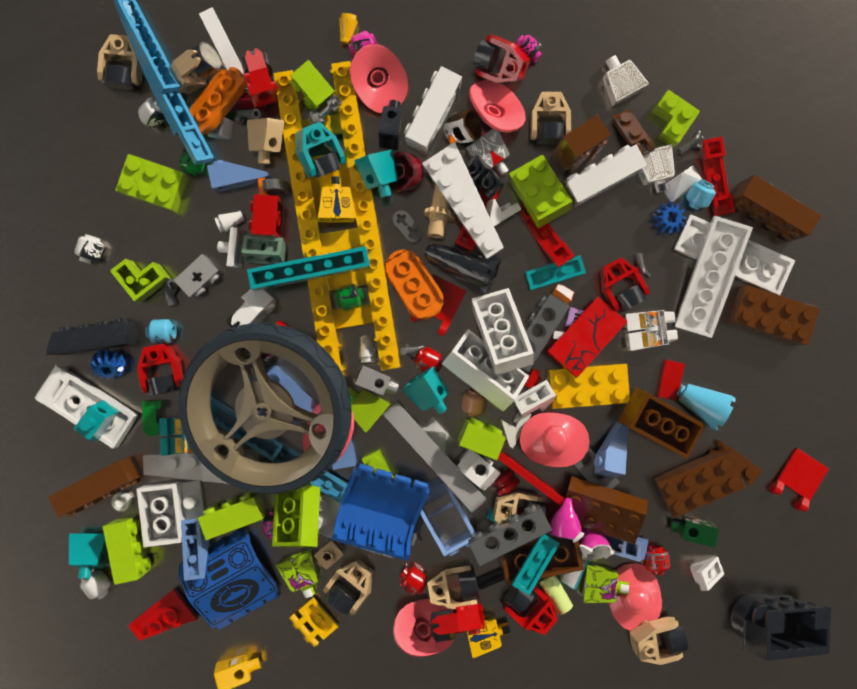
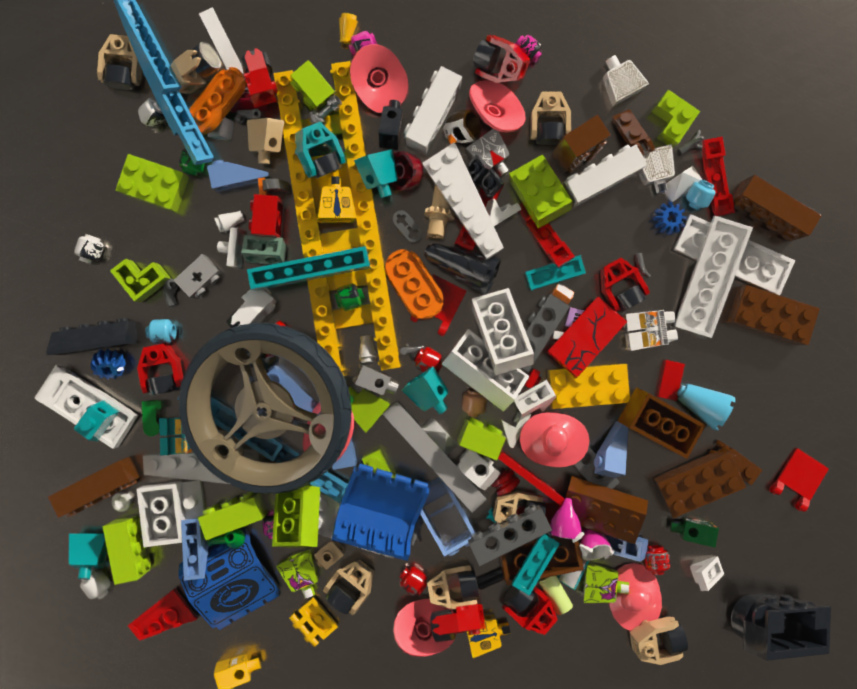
(238, 540): none -> green bar

